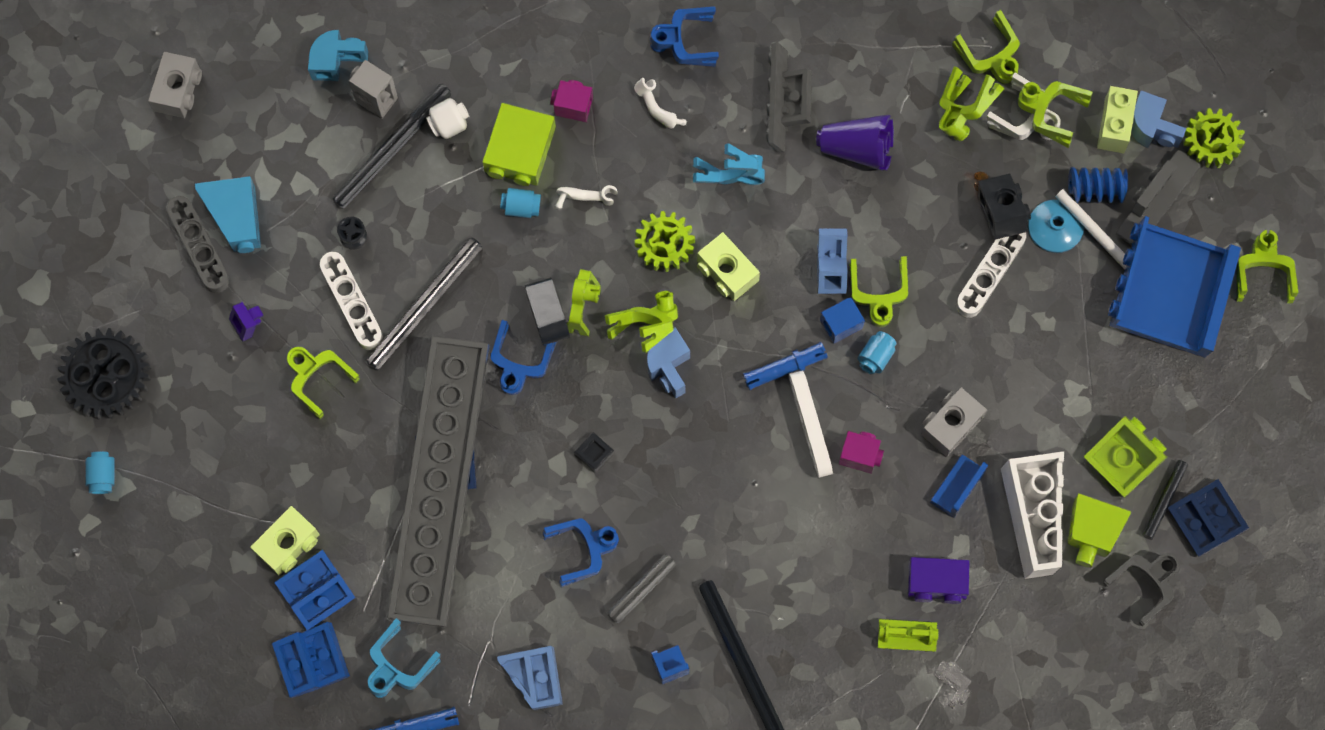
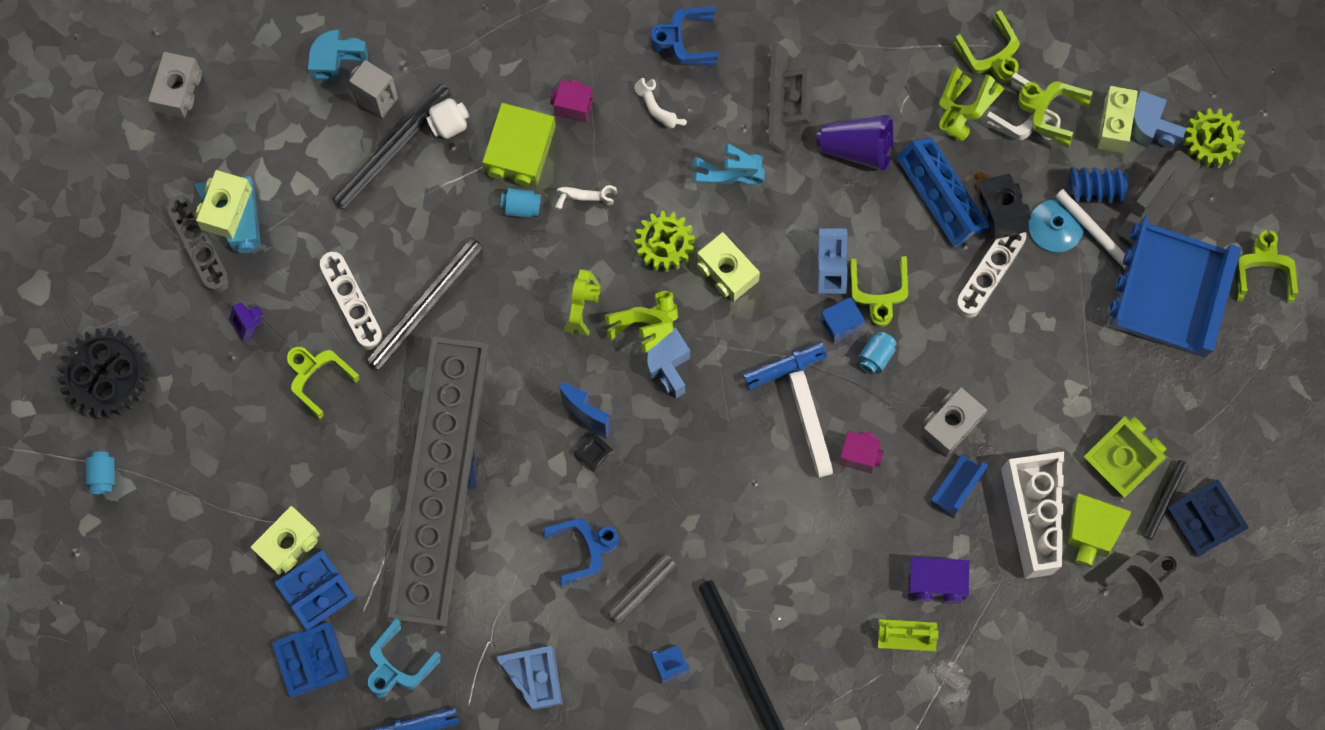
(226, 219): none -> yellowish green brick
(347, 228): black wheel -> none
(515, 370): blue piece -> none
(547, 311): beam -> none
(578, 405): none -> blue slope
(940, 191): none -> blue fence

